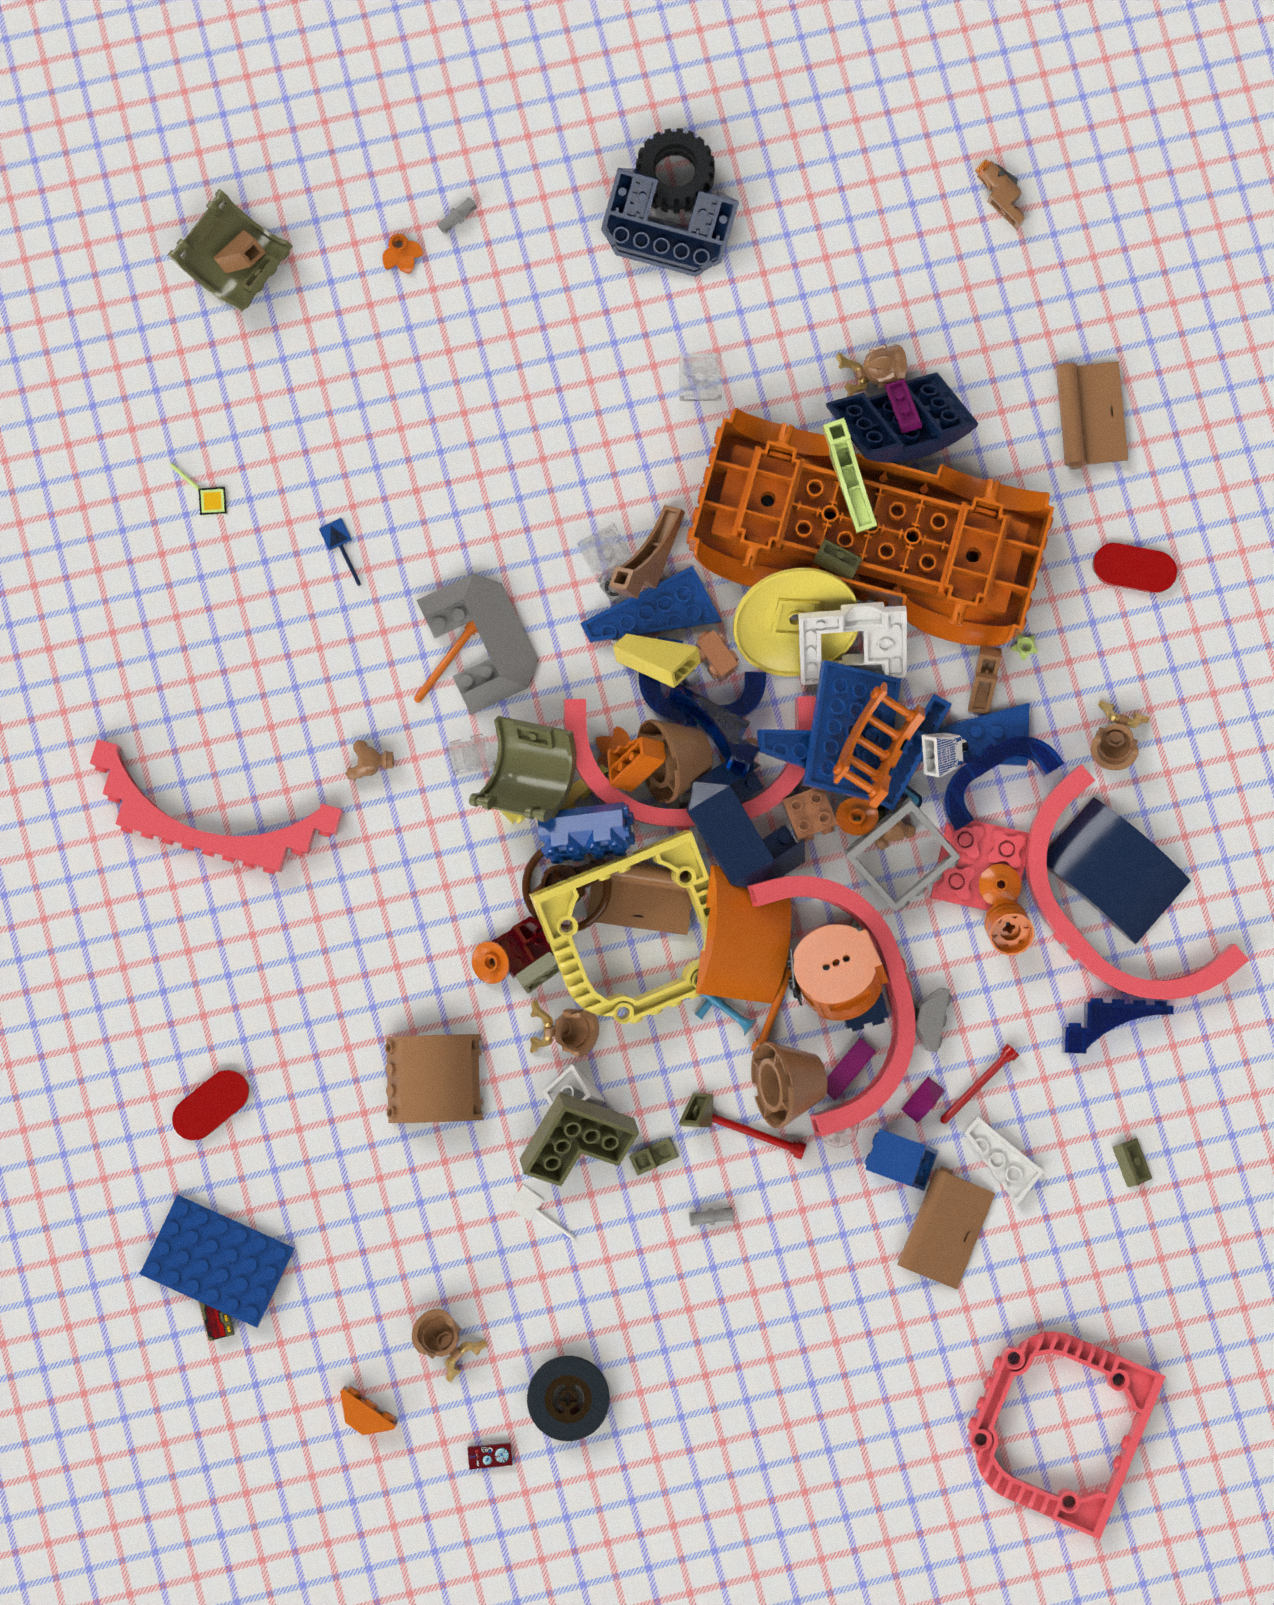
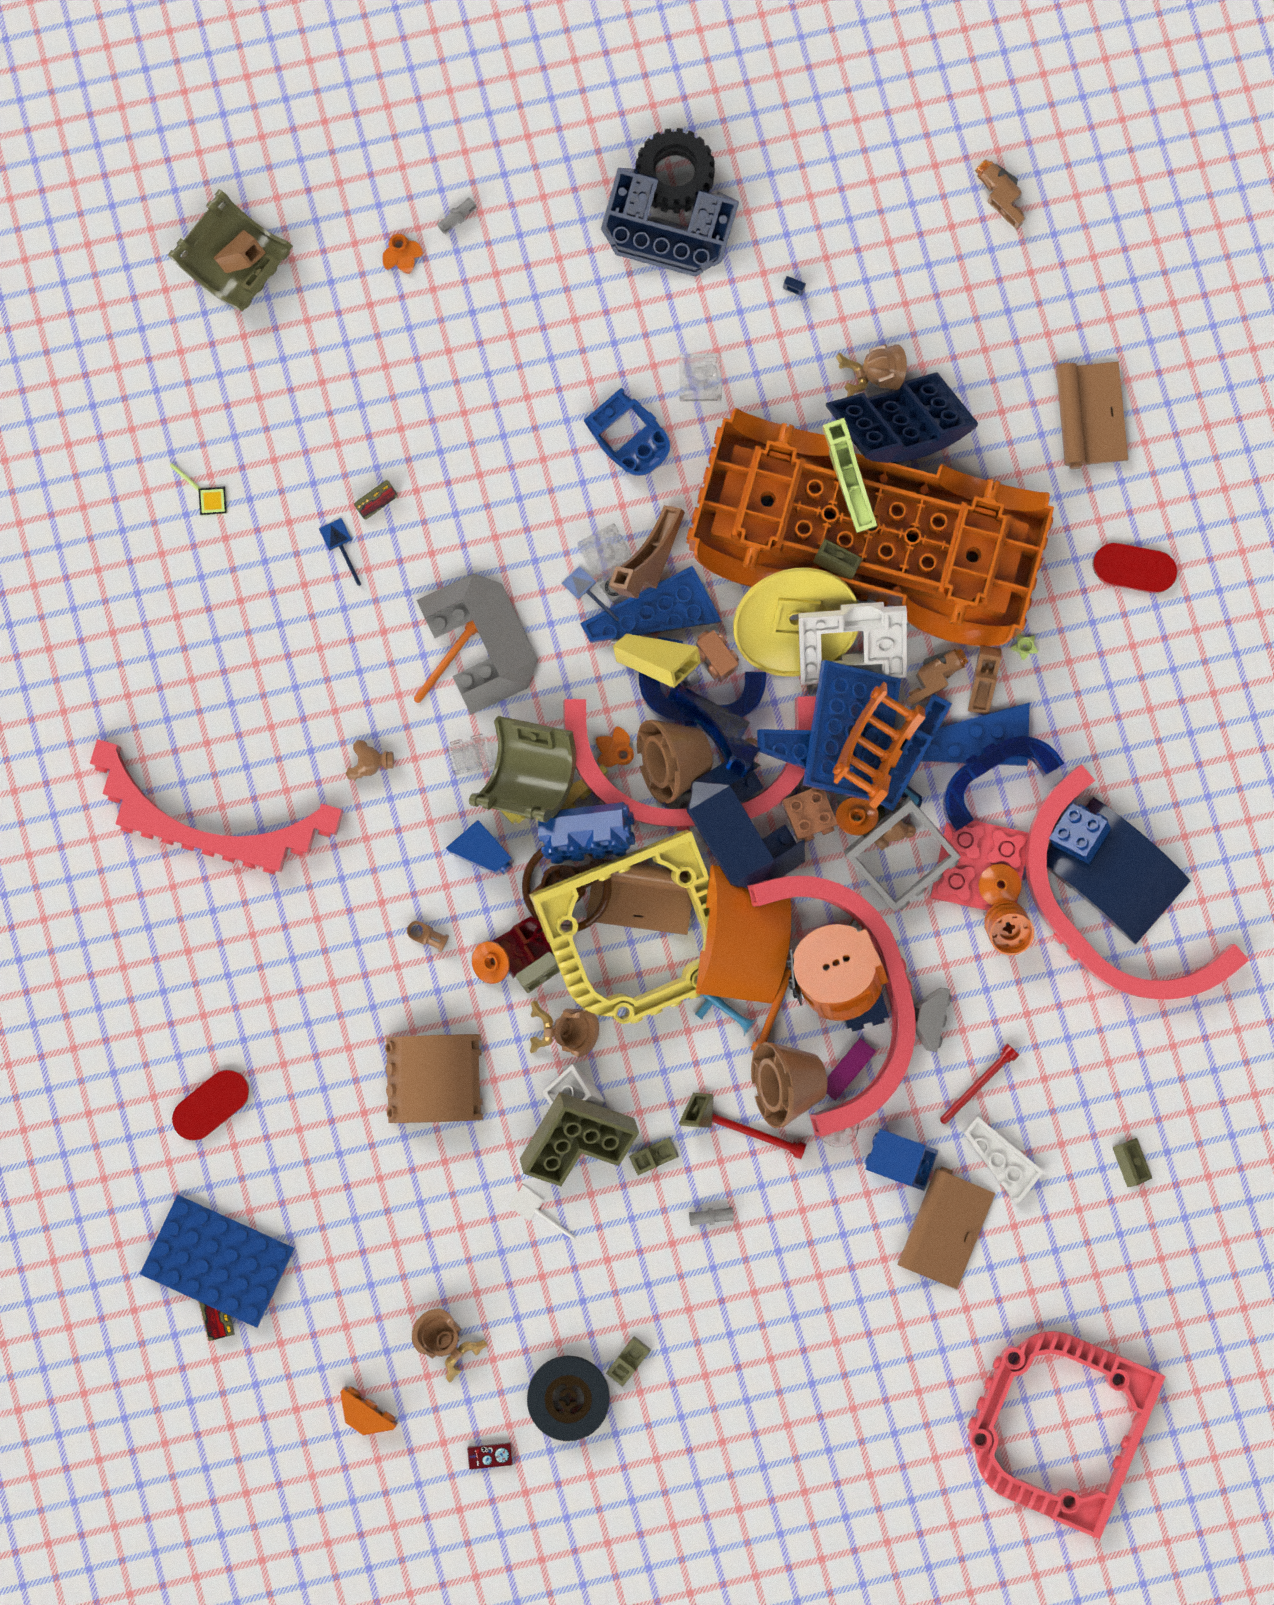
(375, 499): none -> slope
(425, 937): none -> medium nougat connector
(481, 849): none -> blue slope
(579, 583): none -> piece
(628, 1361): none -> olive slope
(634, 762): orange wedge -> none
(645, 449): none -> blue slope
(794, 286): none -> dark blue tile
(903, 406): magenta tile -> none
(923, 1100): magenta slope -> none
(934, 672): none -> medium nougat plate
(942, 753): white torso -> none
(1080, 832): none -> brick
(1103, 1017): clear blue arch -> none
(1114, 745): medium nougat helmet -> none

